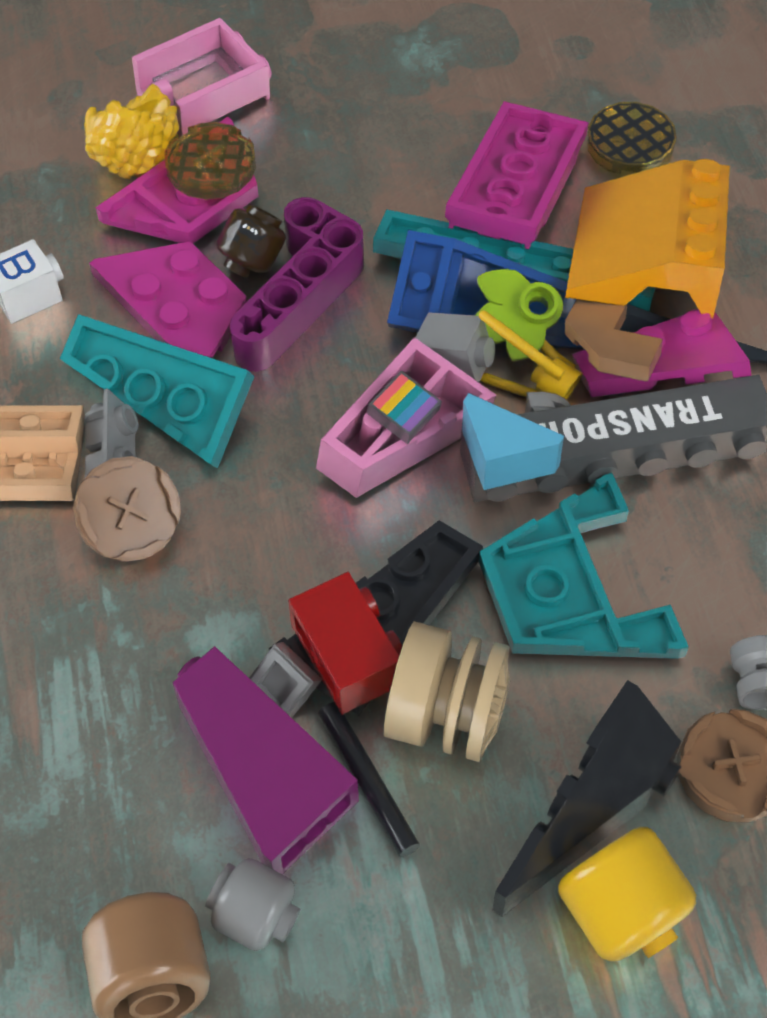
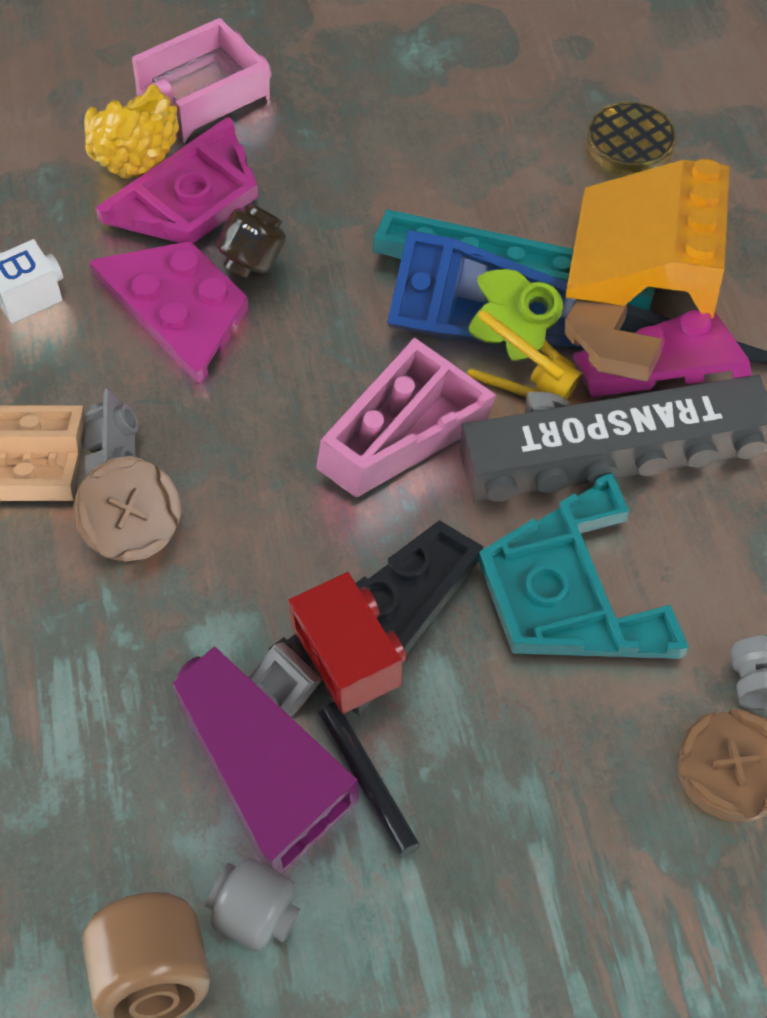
(169, 386): teal wing -> none
(210, 161): clear yellow tile -> none
(324, 264): magenta beam -> none
(404, 407): tile -> none
(447, 691): tan wheel -> none
(459, 340): light grey brick -> none
(507, 445): medium azure slope -> none
(516, 174): dark pink piece -> none
(621, 770): black wedge -> none
(628, 896): yellow head -> none

